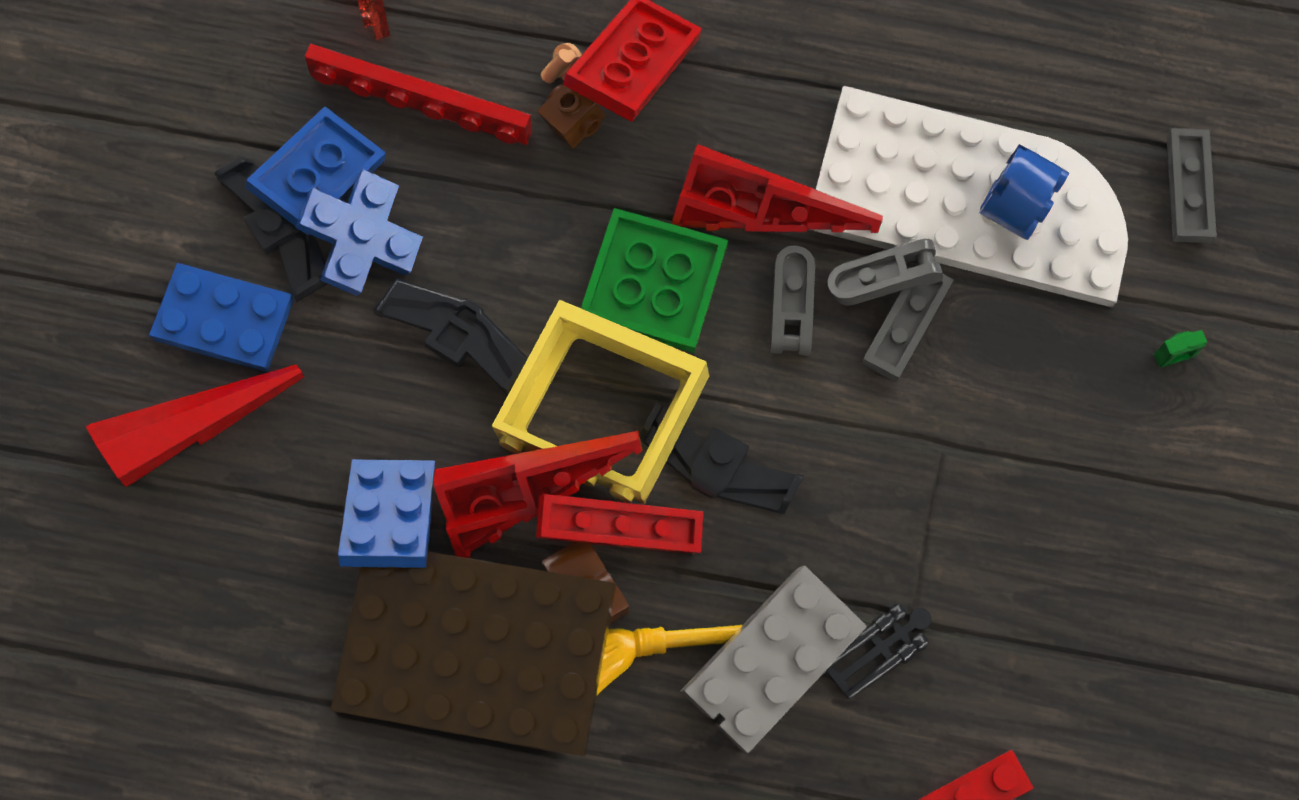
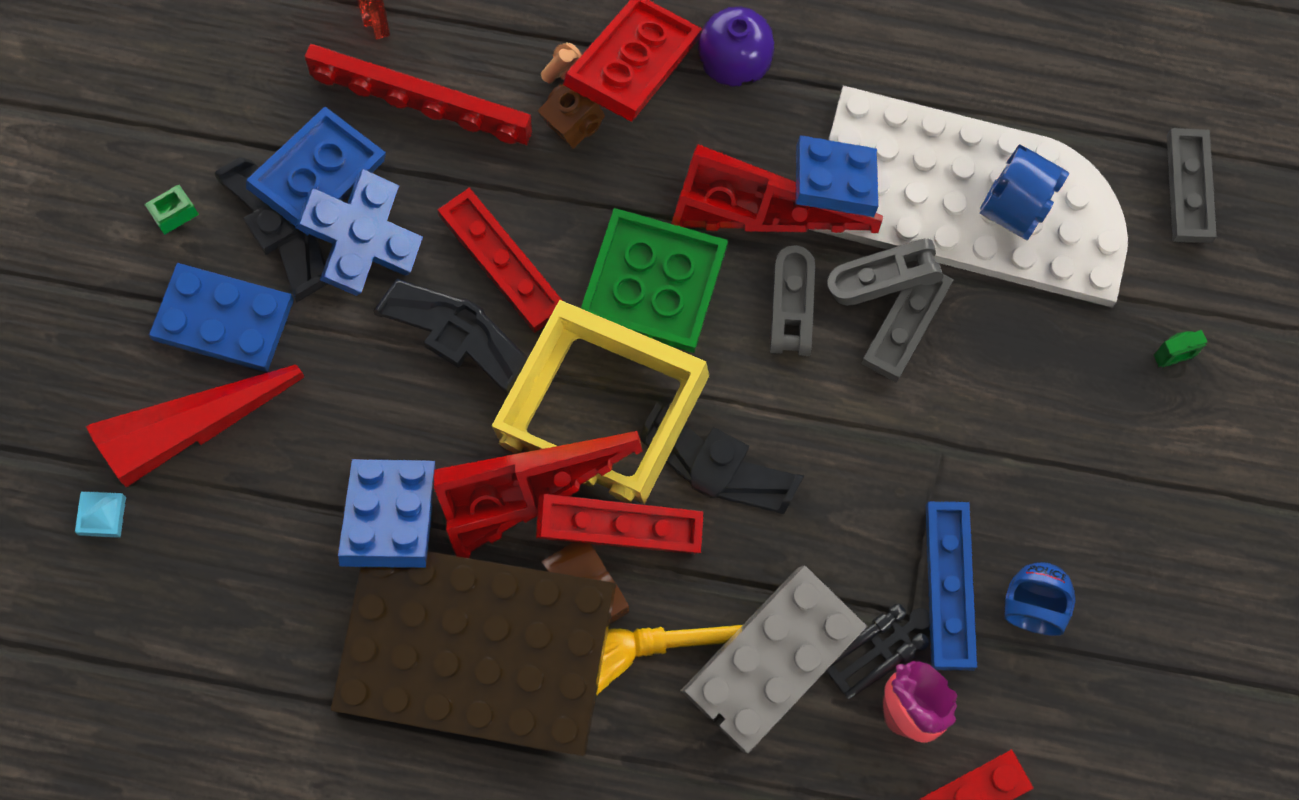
(100, 514): none -> medium azure tile
(171, 209): none -> green tile
(500, 258): none -> red plate
(736, 46): none -> dark purple cylinder
(836, 176): none -> blue plate
(918, 702): none -> magenta hair
(950, 586): none -> blue plate
(1040, 599): none -> blue helmet

